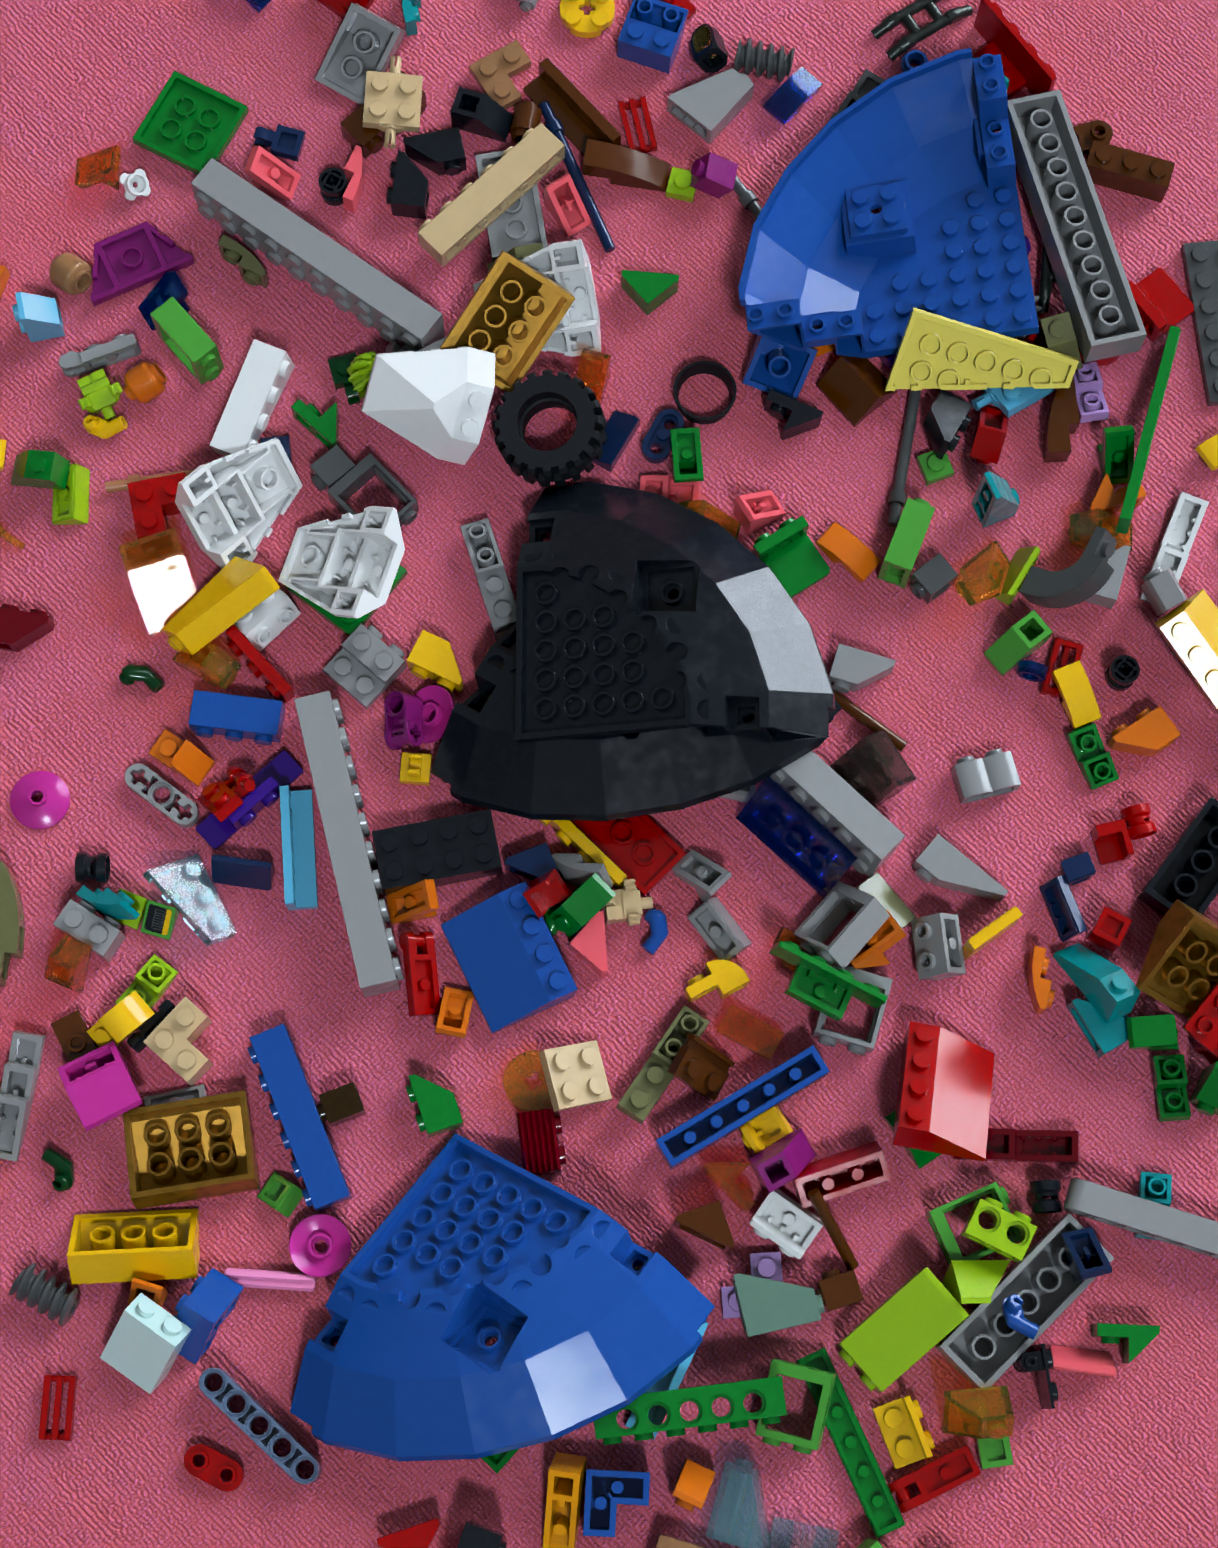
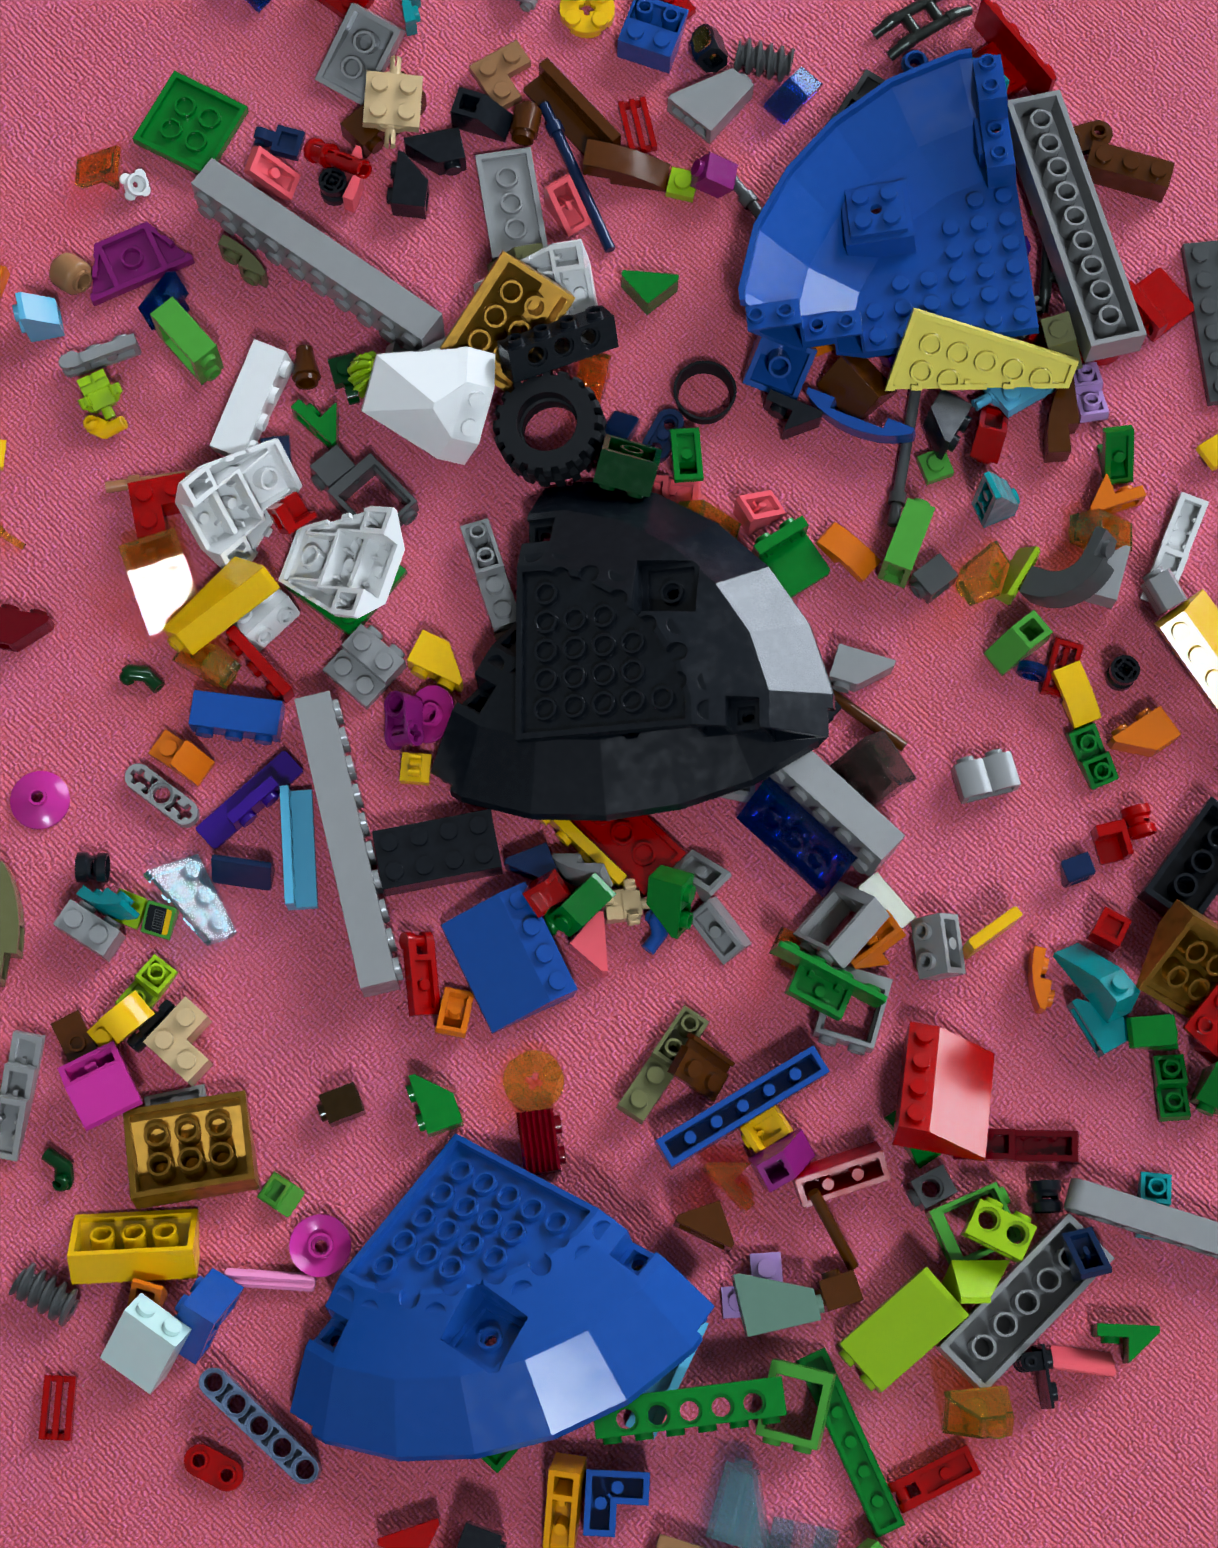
(40, 470): green slope -> none
(69, 963): clear orange slope -> none
(72, 504): lime slope -> none
(144, 382): orange head -> none
(225, 797): red plate -> none
(290, 513): none -> red panel
(300, 1118): blue brick -> none
(305, 368): none -> reddish brown cone
(330, 156): none -> red pin
(413, 902): orange slope -> none
(491, 194): tan brick -> none
(572, 347): none -> black brick
(575, 1075): tan plate -> none
(627, 466): none -> dark green brick
(671, 897): none -> green slope
(692, 1485): orange slope -> none
(722, 976): yellow brick -> none
(750, 1032): clear orange plate -> none
(786, 1223): white bracket -> none
(892, 433): none -> blue slope
(903, 1431): yellow bracket -> none
(942, 1181): none -> dark grey brick
(952, 870): light grey slope -> none
(994, 1452): bright green plate -> none
(1015, 1318): blue arm -> none
(1063, 908): dark blue plate -> none
(1148, 430): green tile -> none

